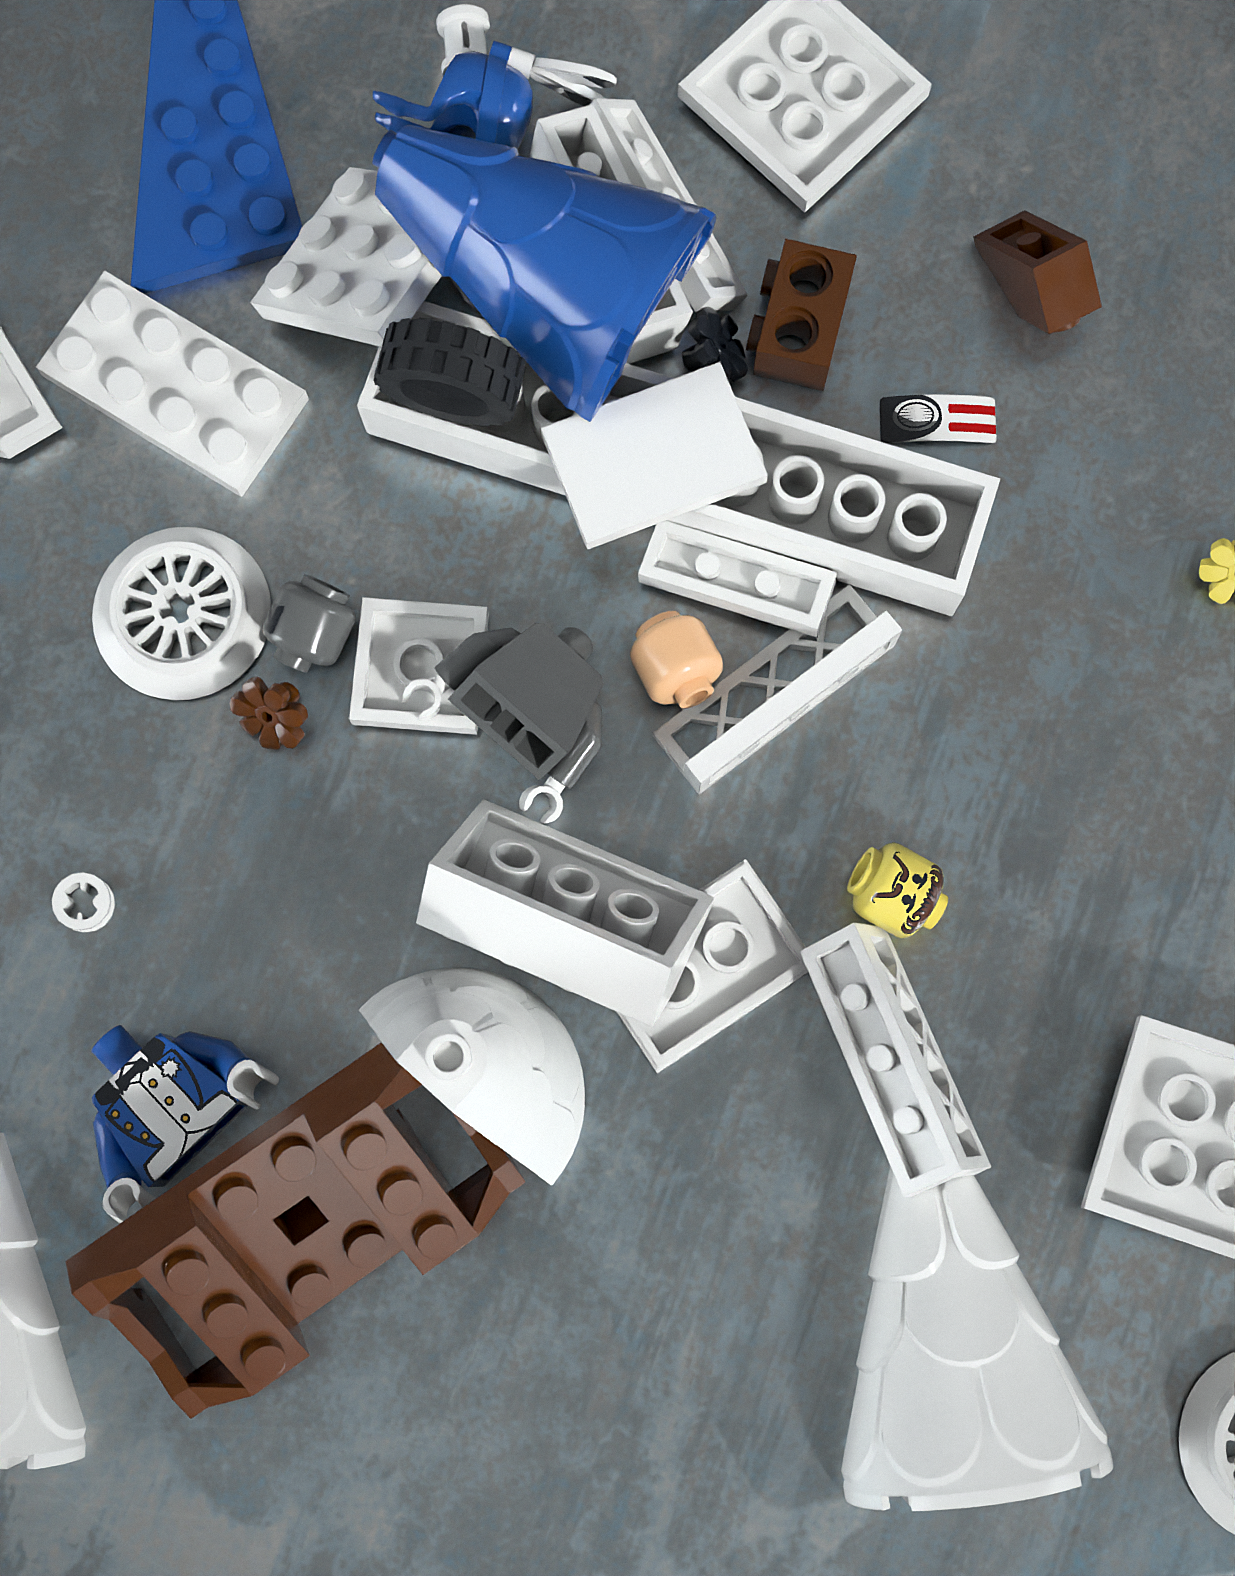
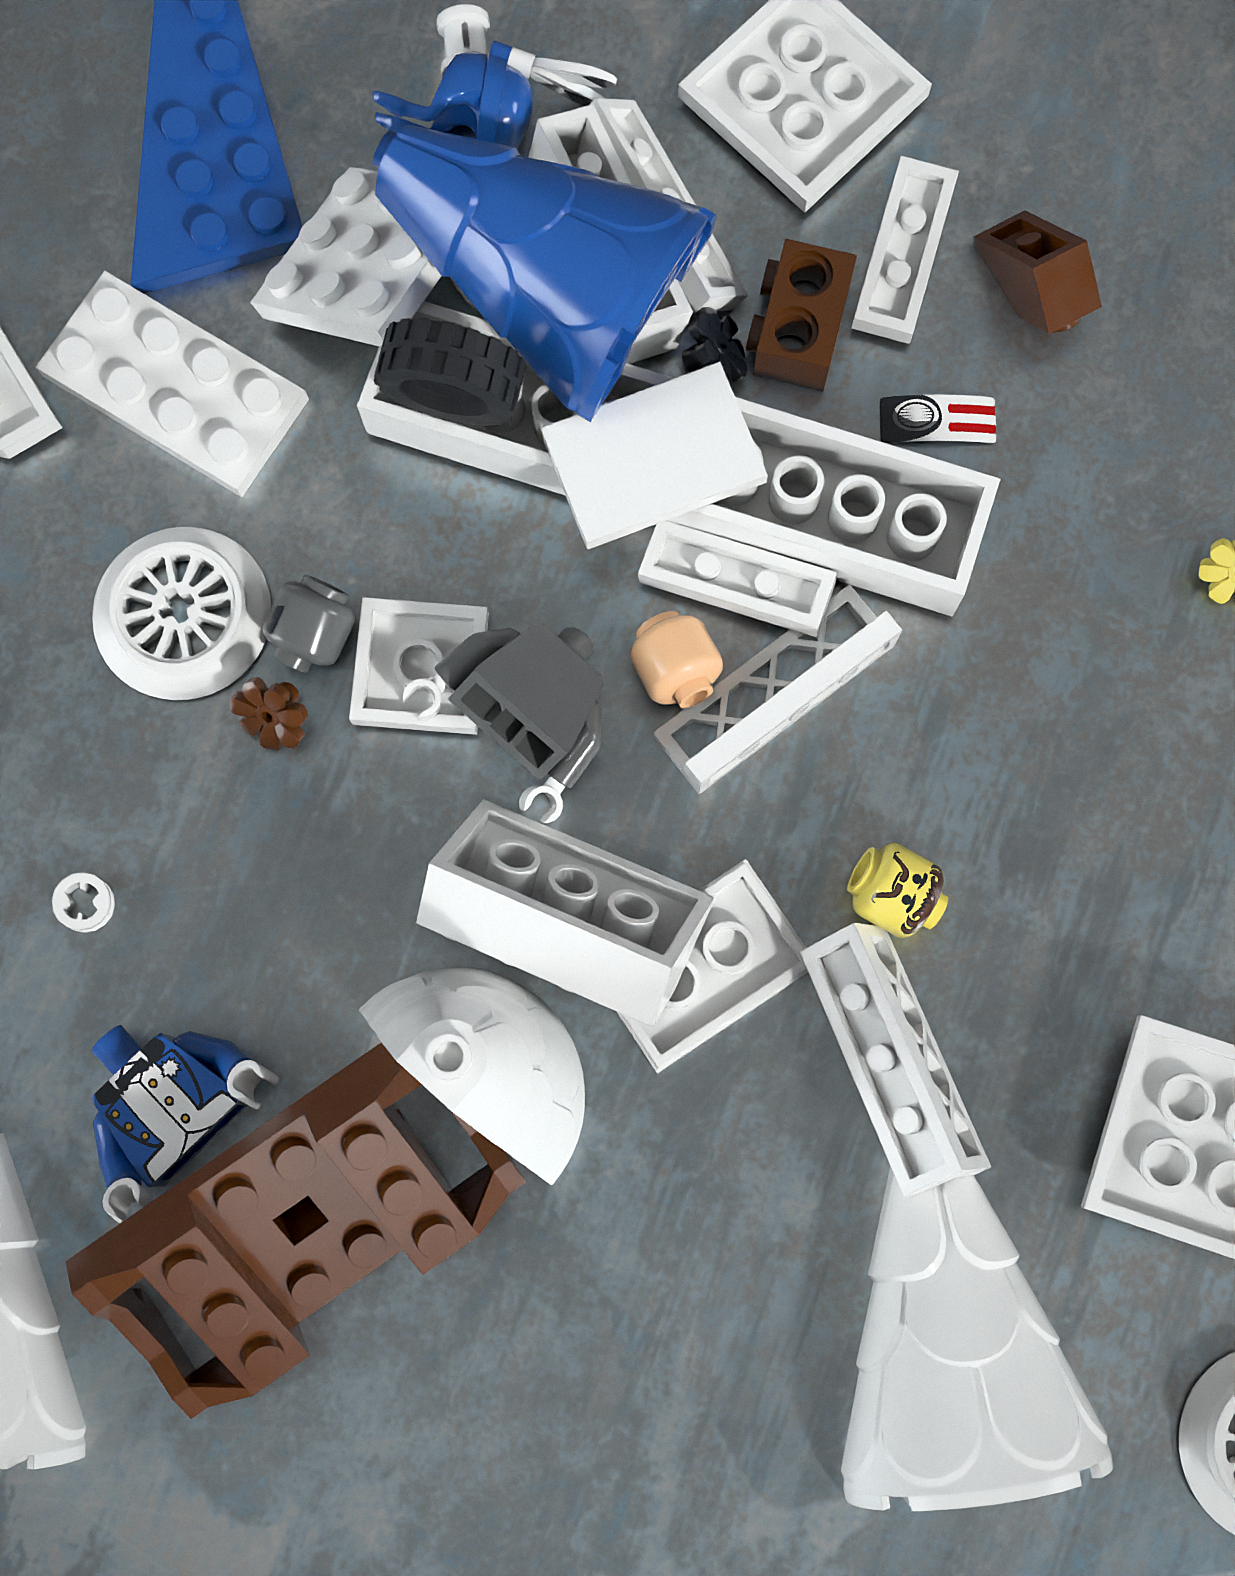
(905, 249): none -> white plate

